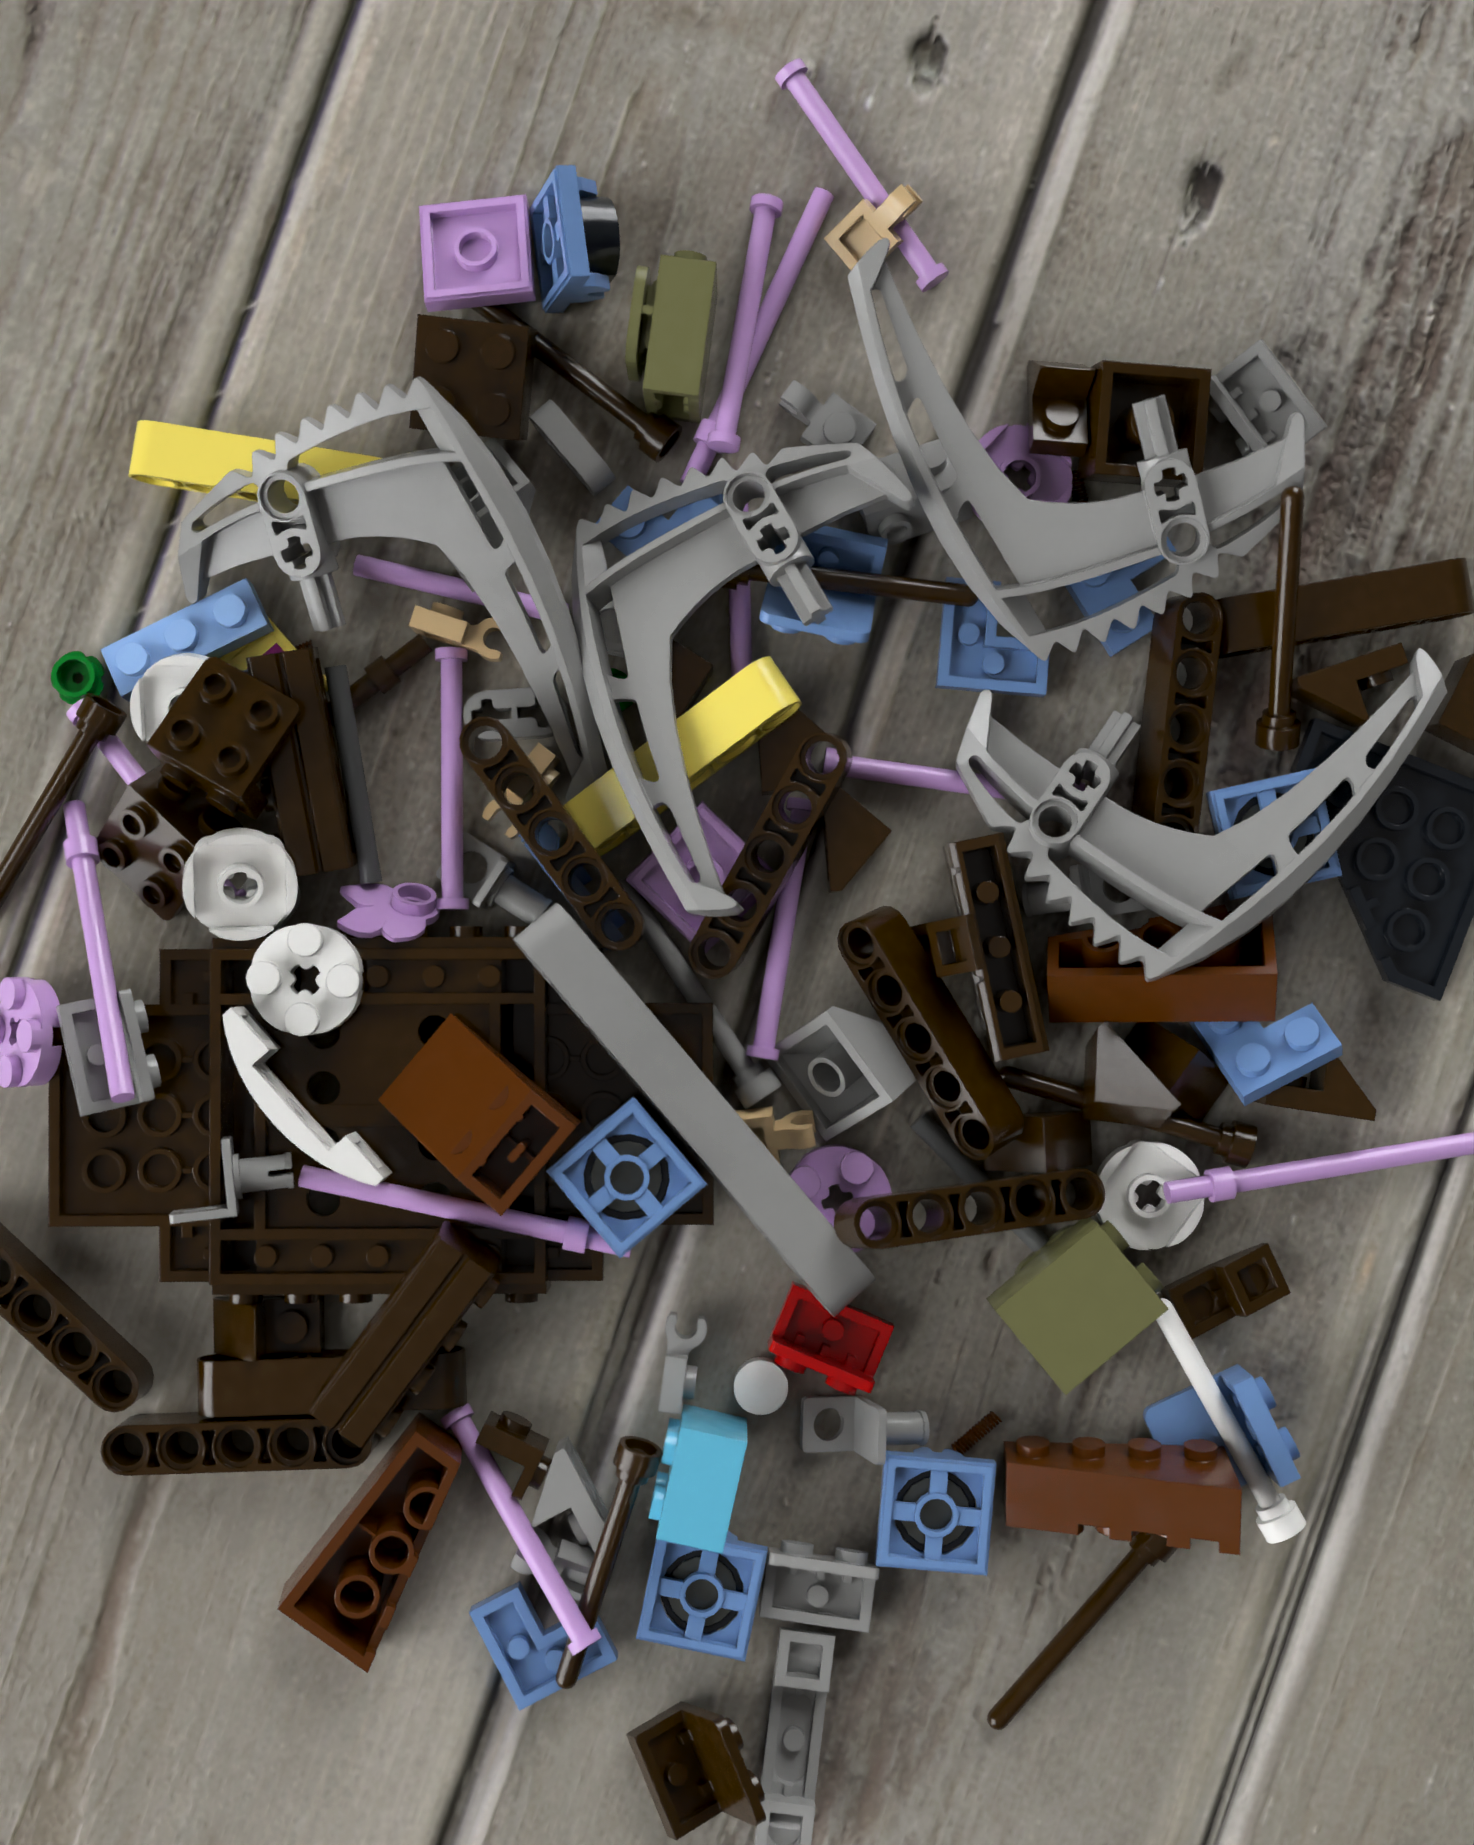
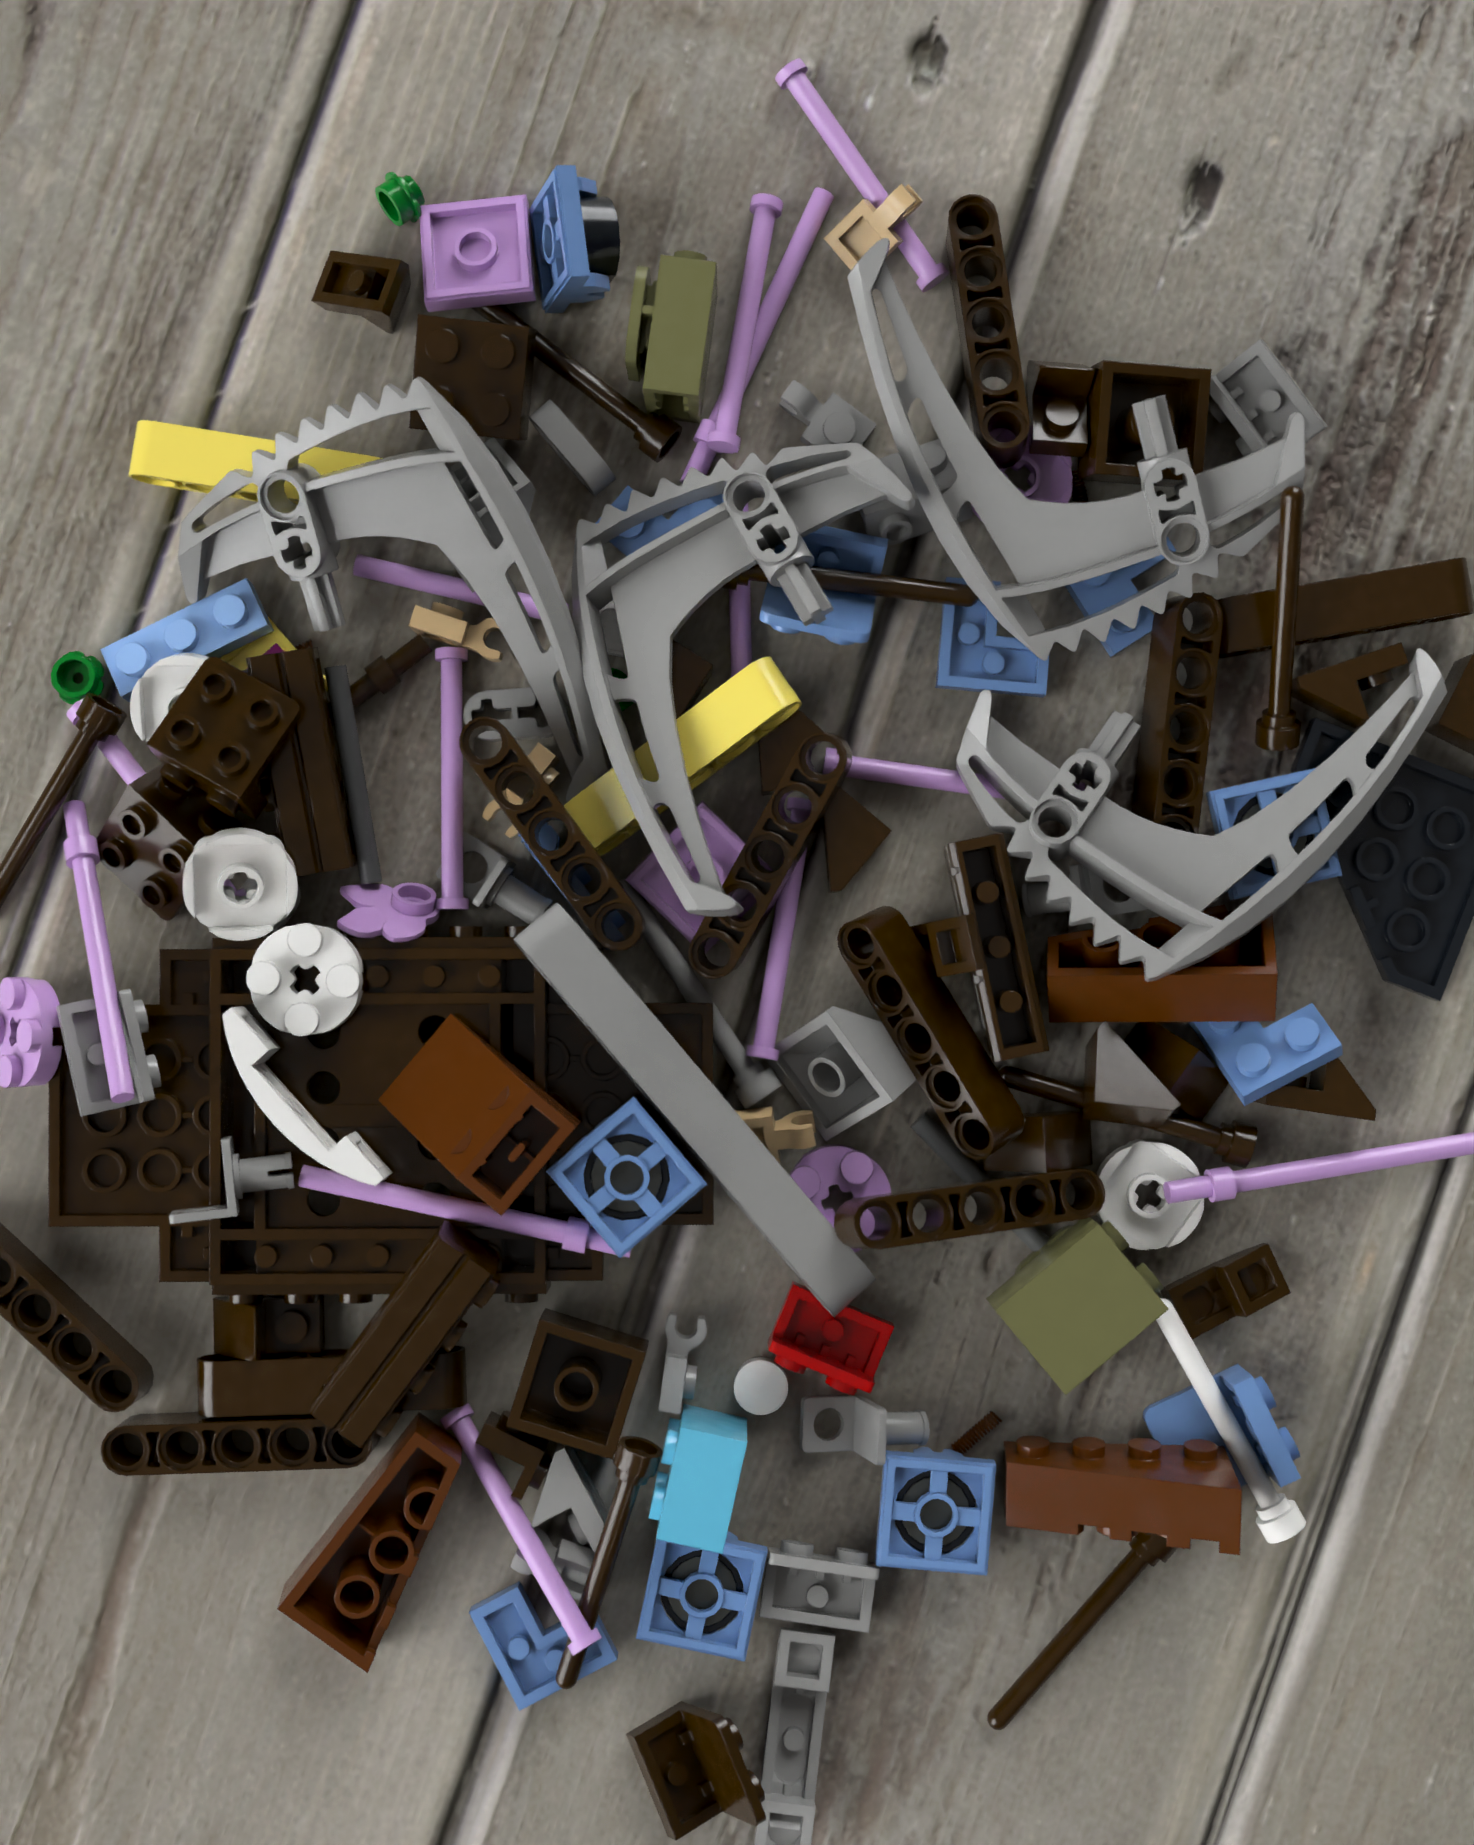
(364, 287): none -> dark brown slope
(400, 198): none -> green plate
(578, 1383): none -> dark brown brick
(990, 307): none -> dark brown beam

